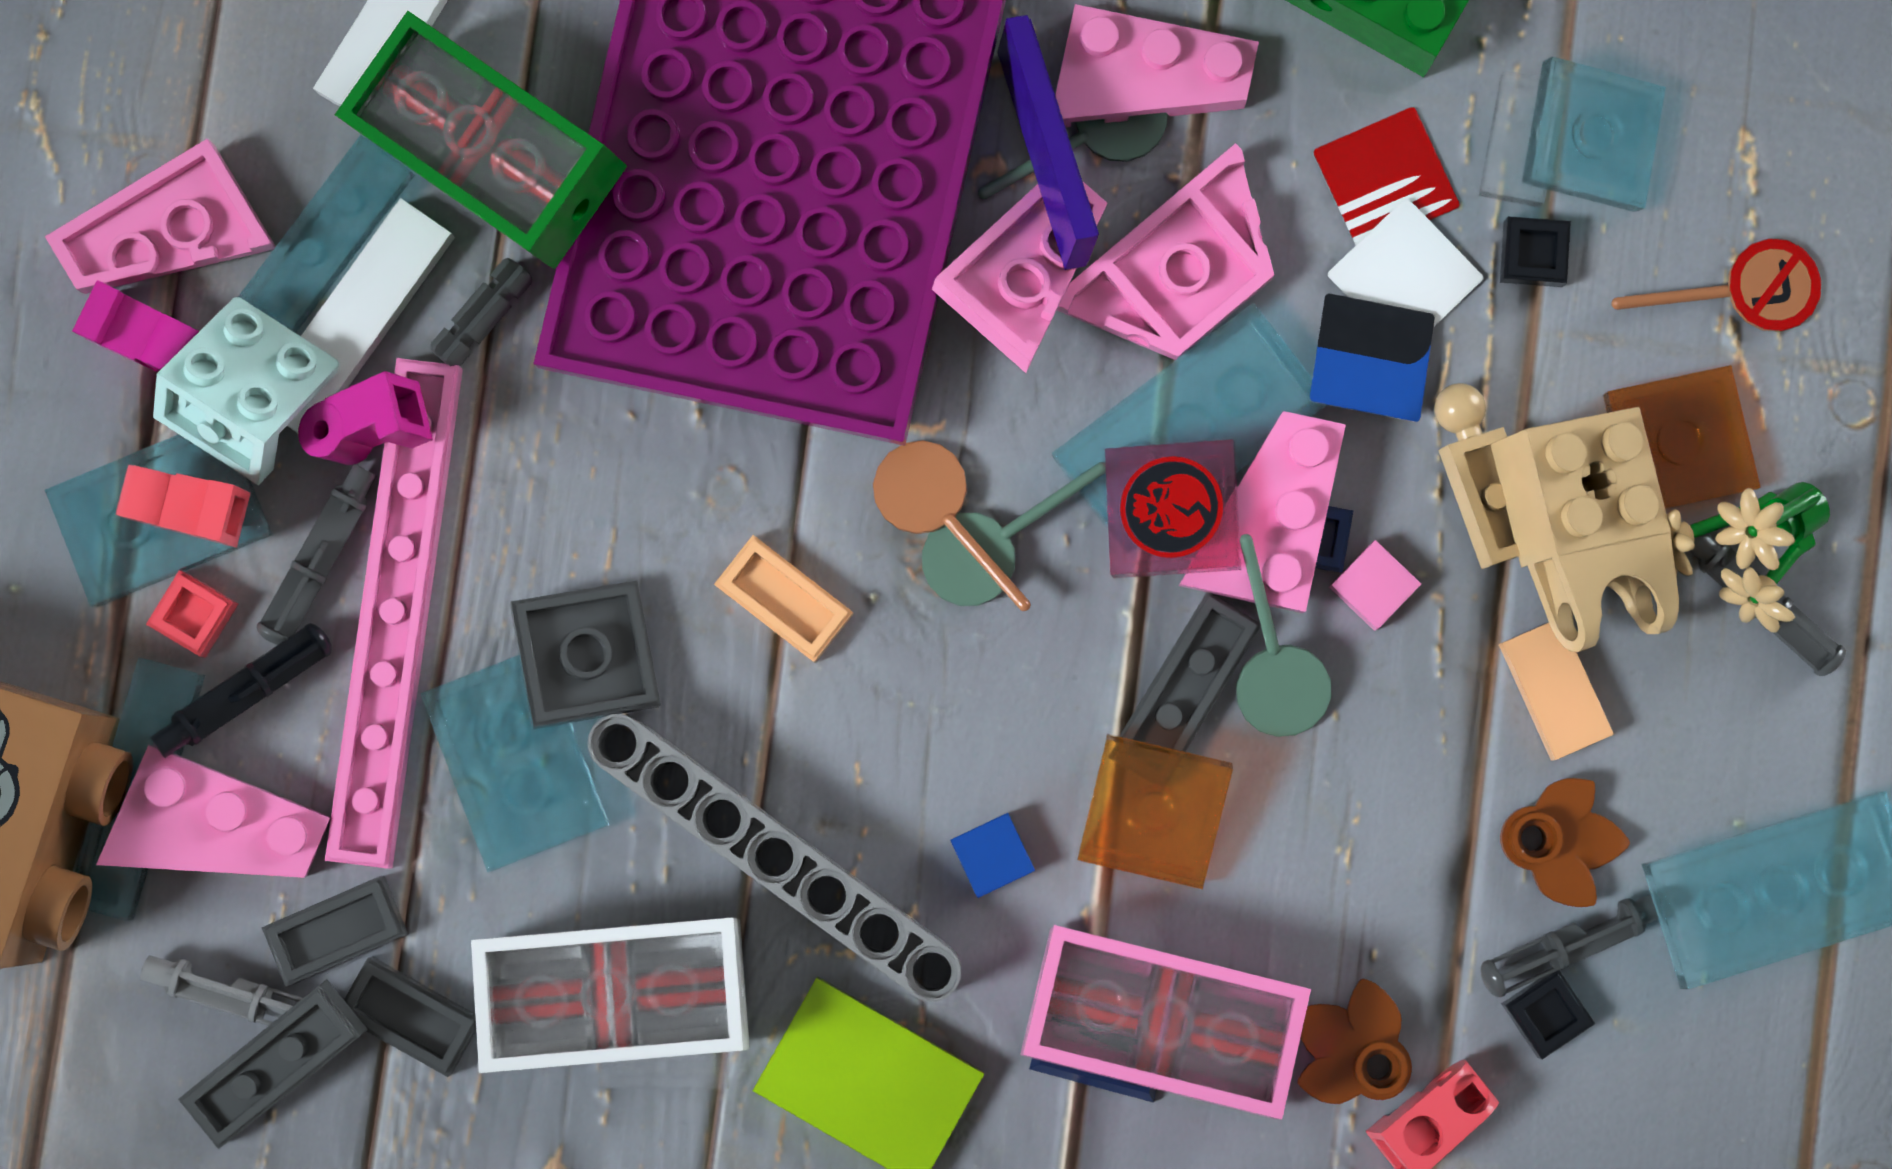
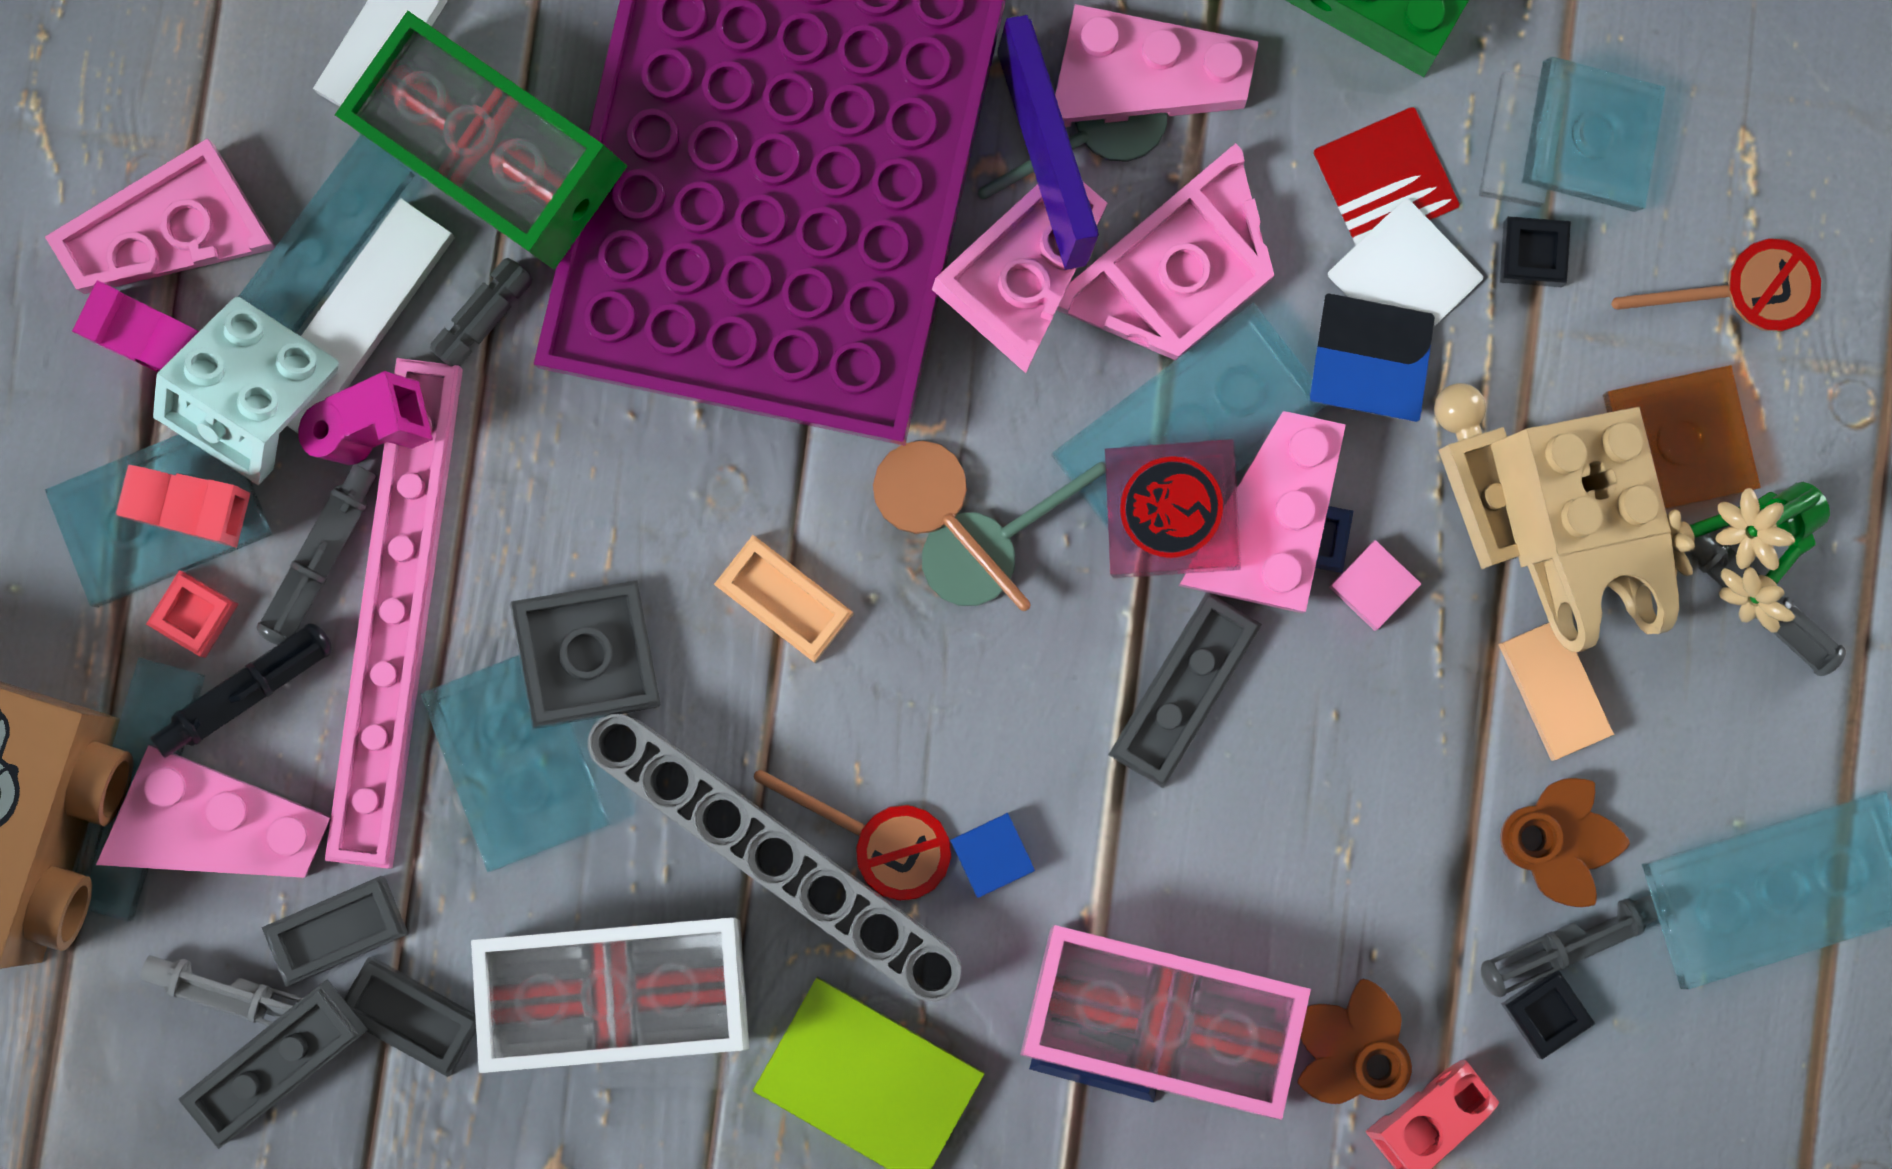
(898, 851): none -> piece
(1155, 811): clear orange tile -> none
(1283, 685): sand green piece -> none

